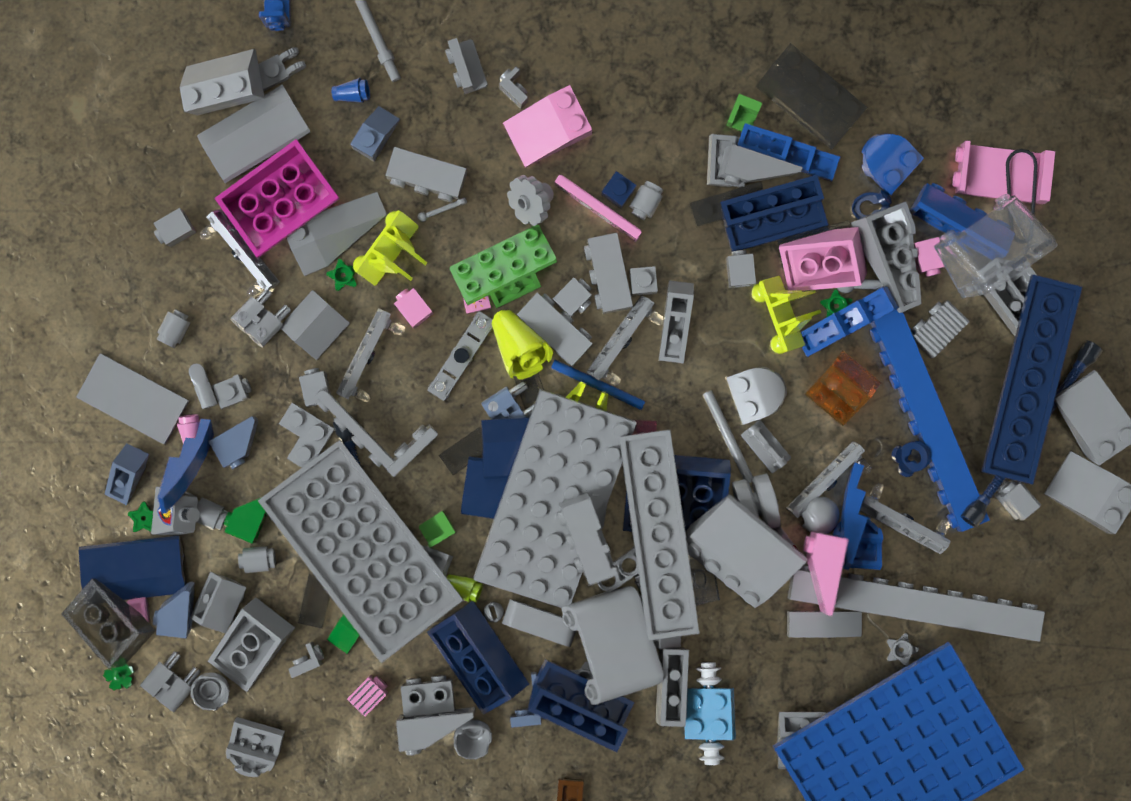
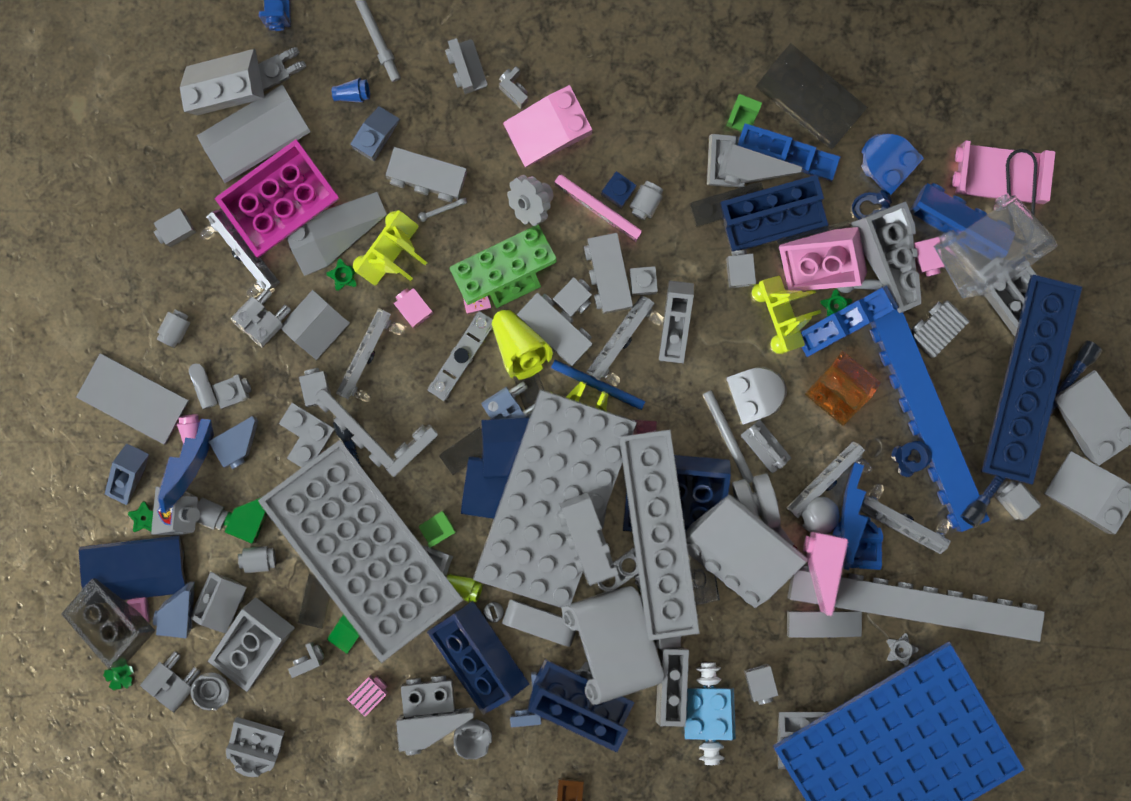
(761, 684): none -> light grey brick

